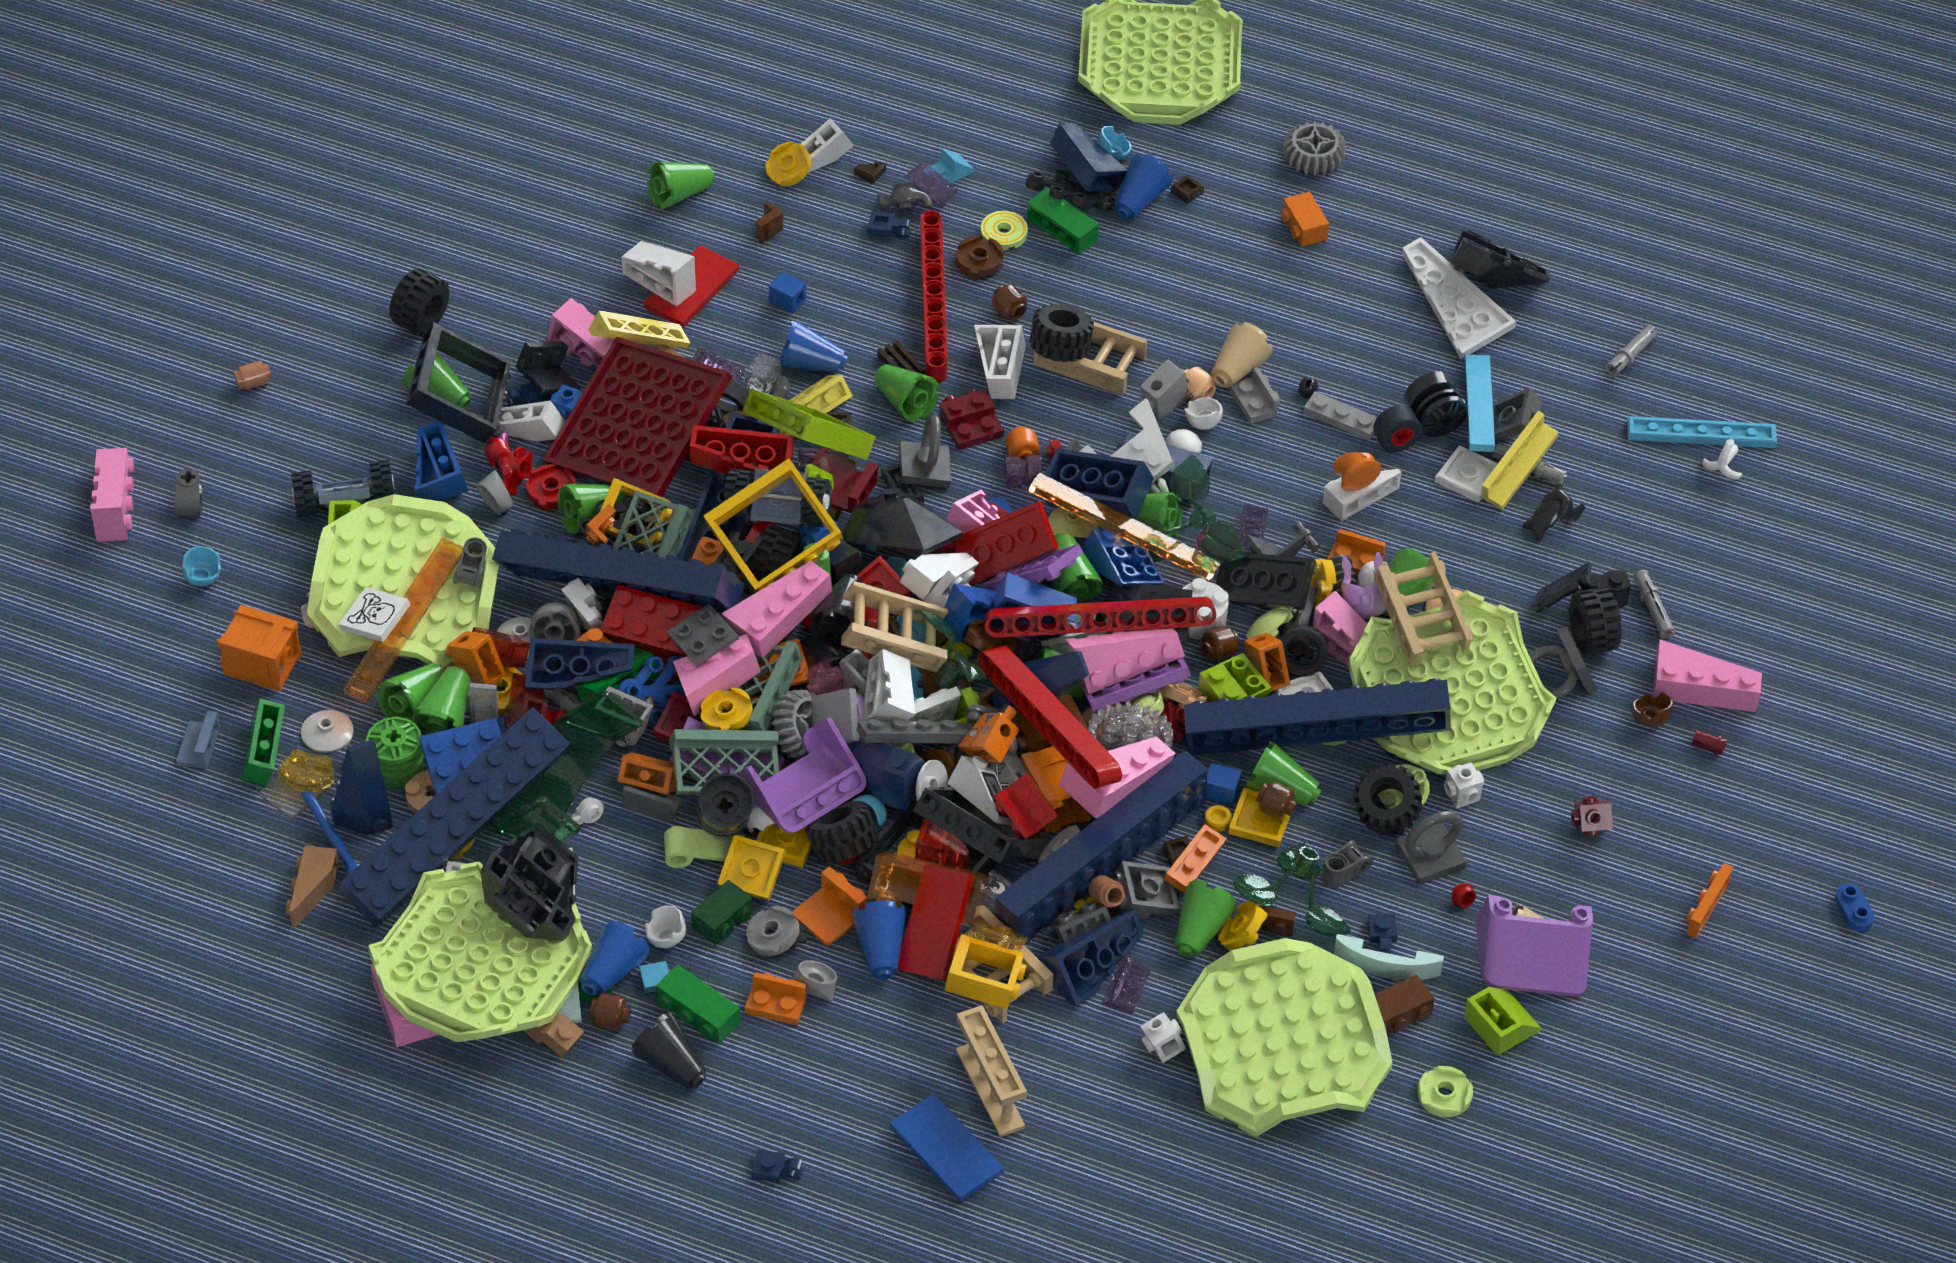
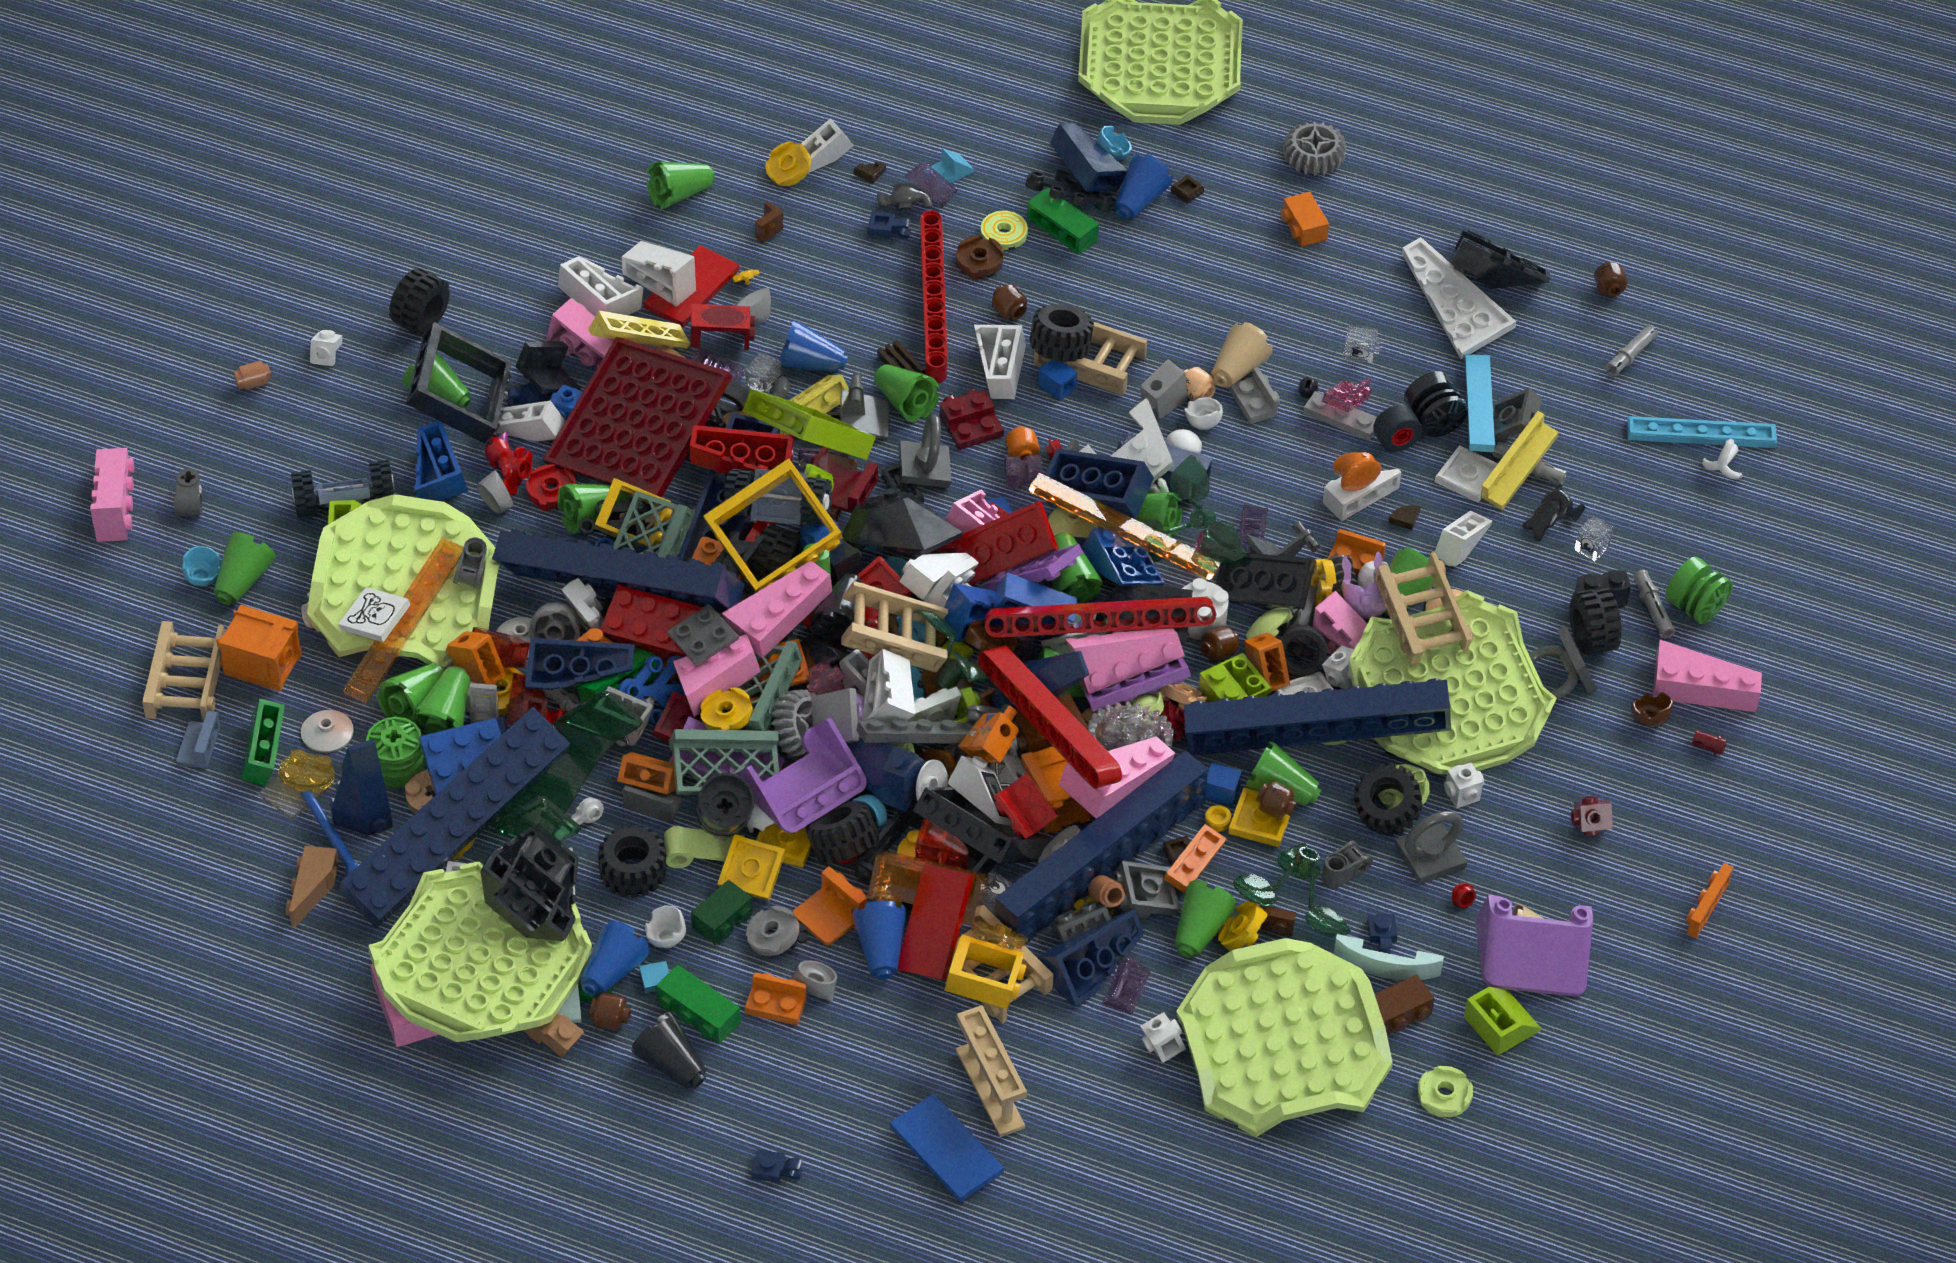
(164, 659): none -> tan fence
(241, 567): none -> bright green cone
(324, 347): none -> white bracket
(598, 290): none -> white wedge
(599, 526): orange bracket -> none
(632, 878): none -> black tyre
(721, 319): none -> dark red panel
(745, 275): none -> yellow plant
(759, 304): none -> light grey piece
(787, 292): blue panel -> none
(864, 411): none -> dark grey plate
(1057, 379): none -> blue brick
(1337, 668): none -> white brick
(1348, 395): none -> clear pink bracket
(1361, 343): none -> clear brick
(1405, 516): none -> dark brown tile
(1461, 537): none -> white slope
(1563, 587): black piece -> none
(1593, 538): none -> clear brick
(1610, 279): none -> reddish brown head
(1698, 590): none -> bright green wheel
(1852, 905): blue plate -> none

